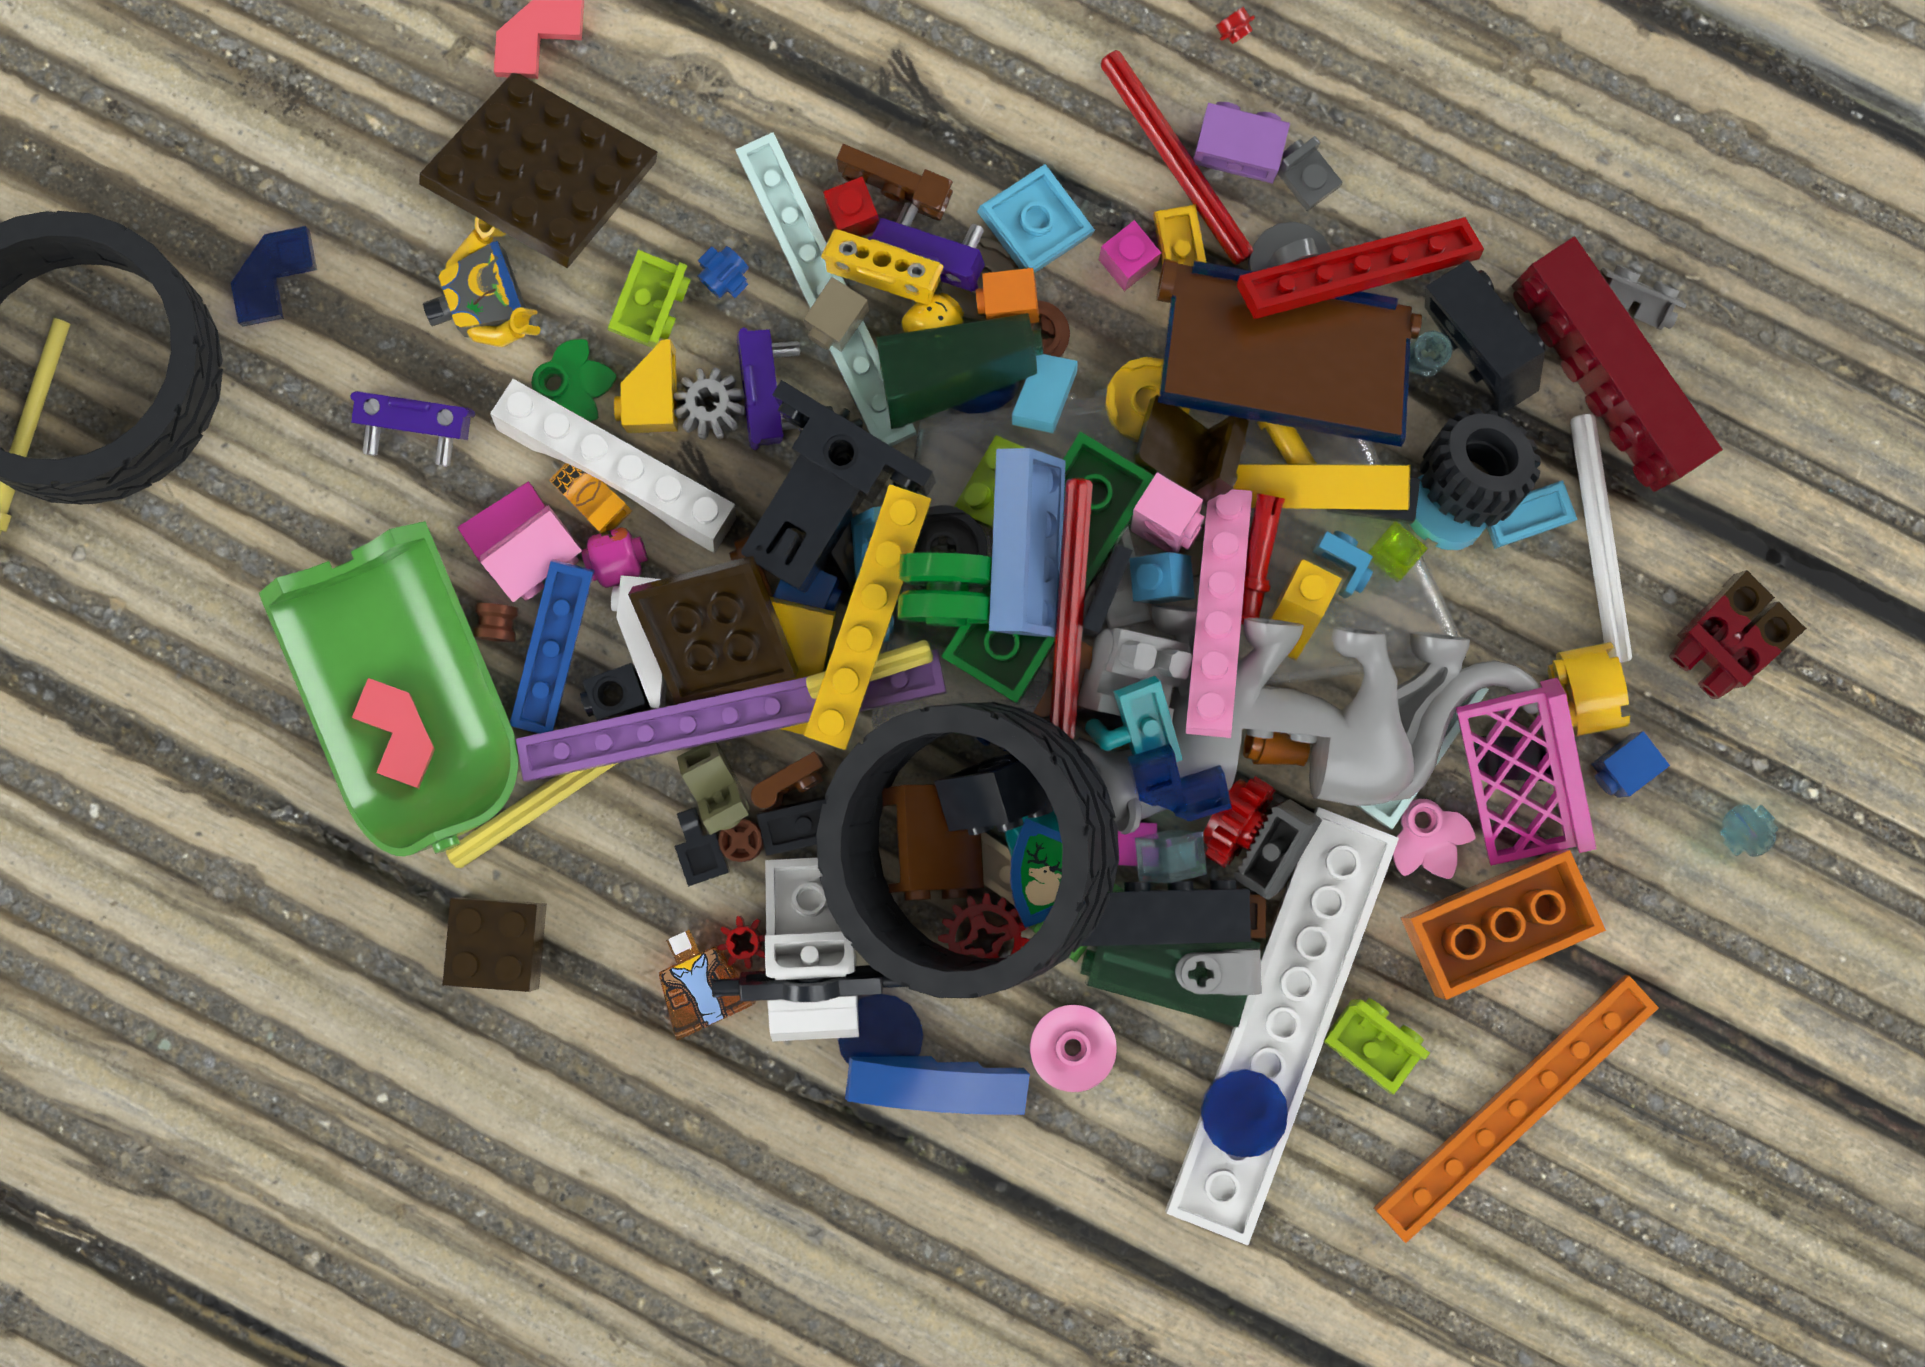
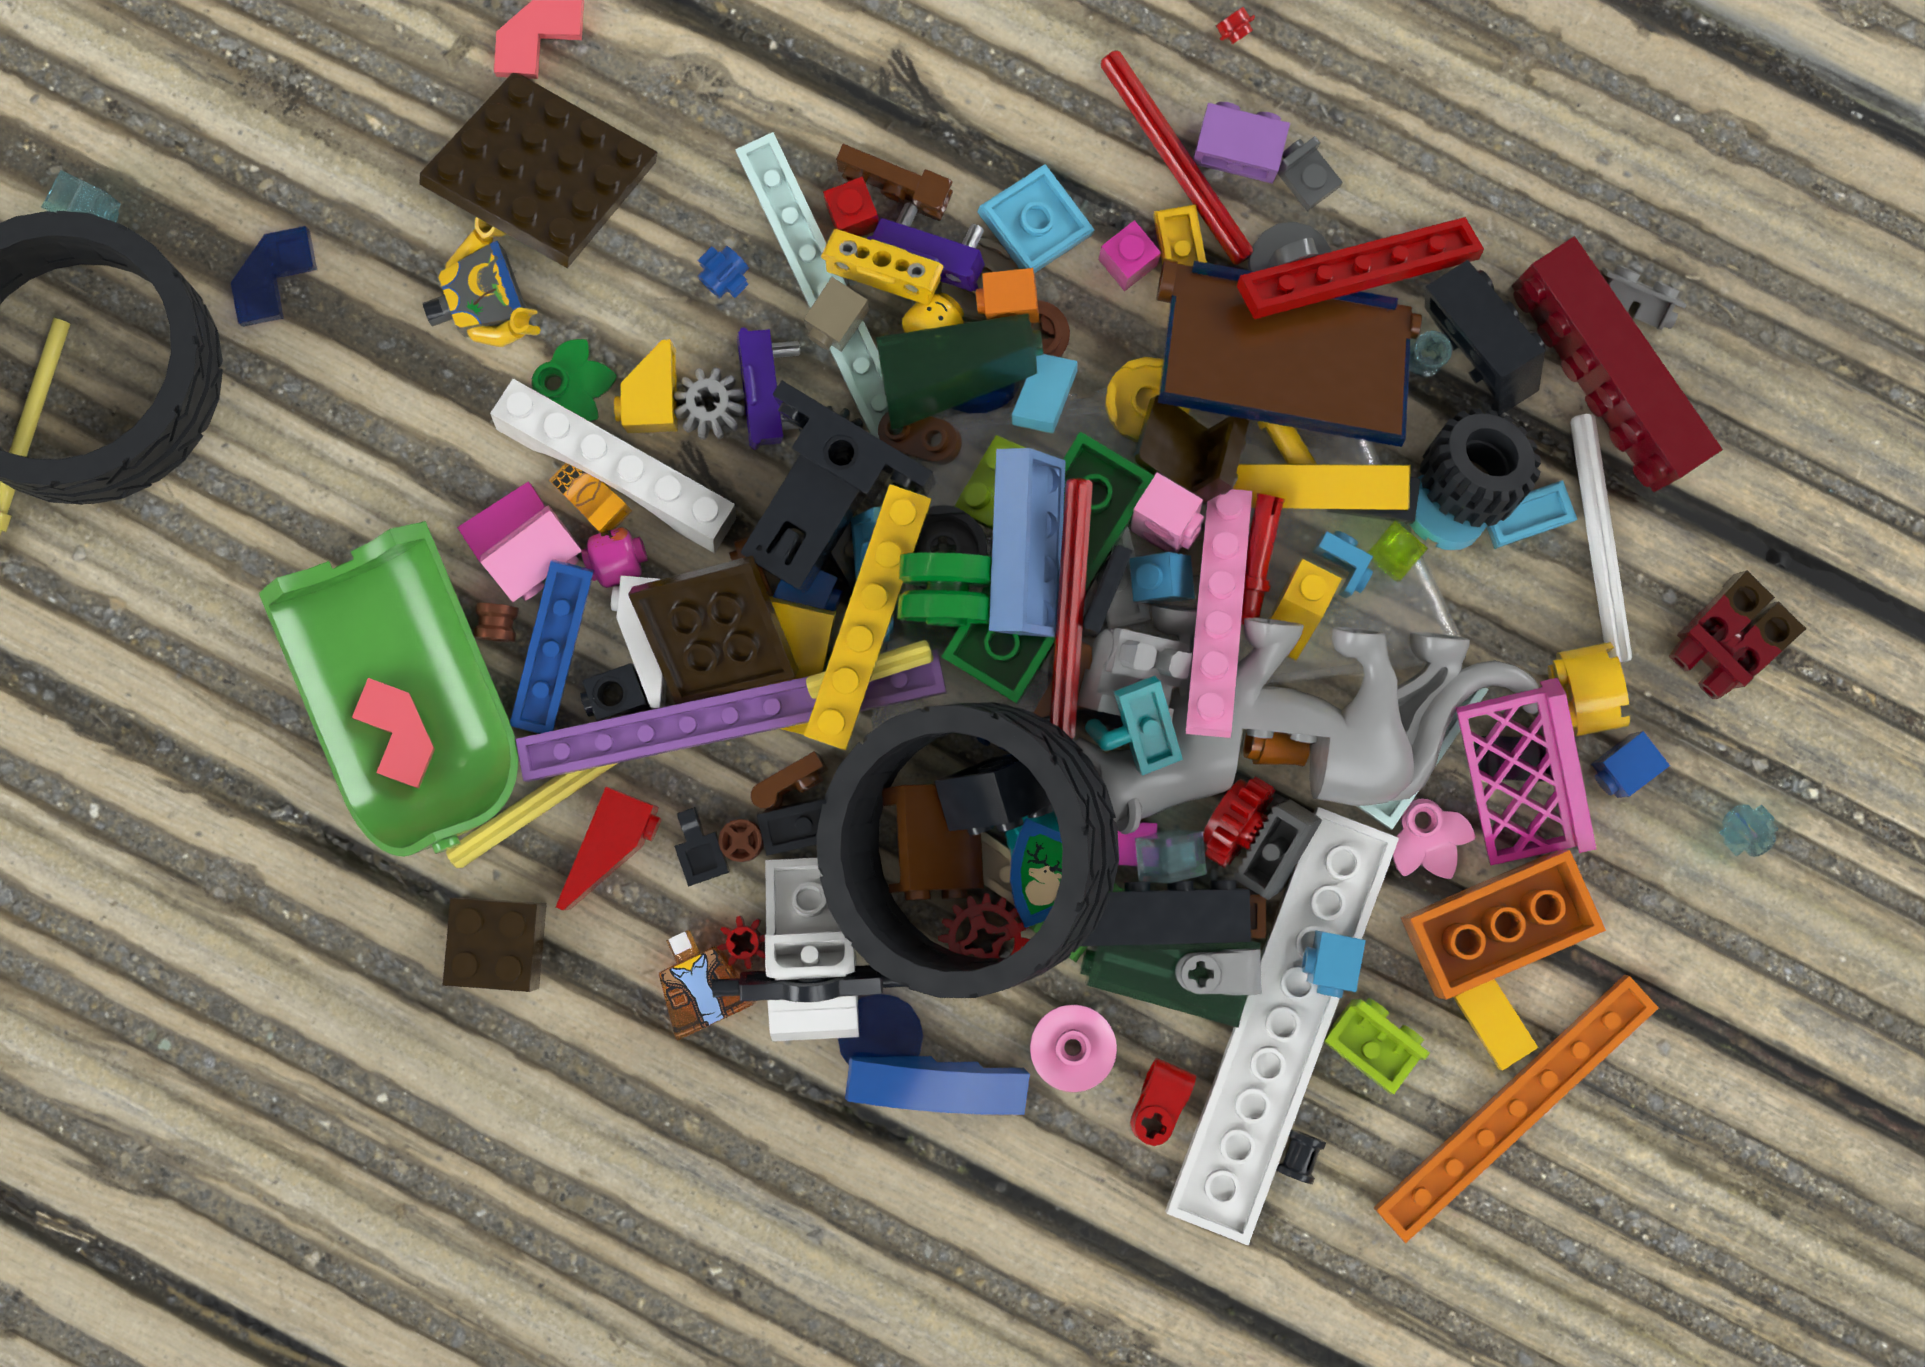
(79, 196): none -> clear light blue brick
(411, 416): dark purple piece -> none
(612, 838): none -> red slope
(648, 298): lime bracket -> none
(714, 787): olive brick -> none
(917, 436): none -> reddish brown plate
(1165, 1093): none -> red piece
(1189, 797): clear blue tile -> none
(1244, 1113): clear blue tile -> none
(1301, 1156): none -> black bush
(1333, 963): none -> dark azure brick
(1496, 1024): none -> yellow tile

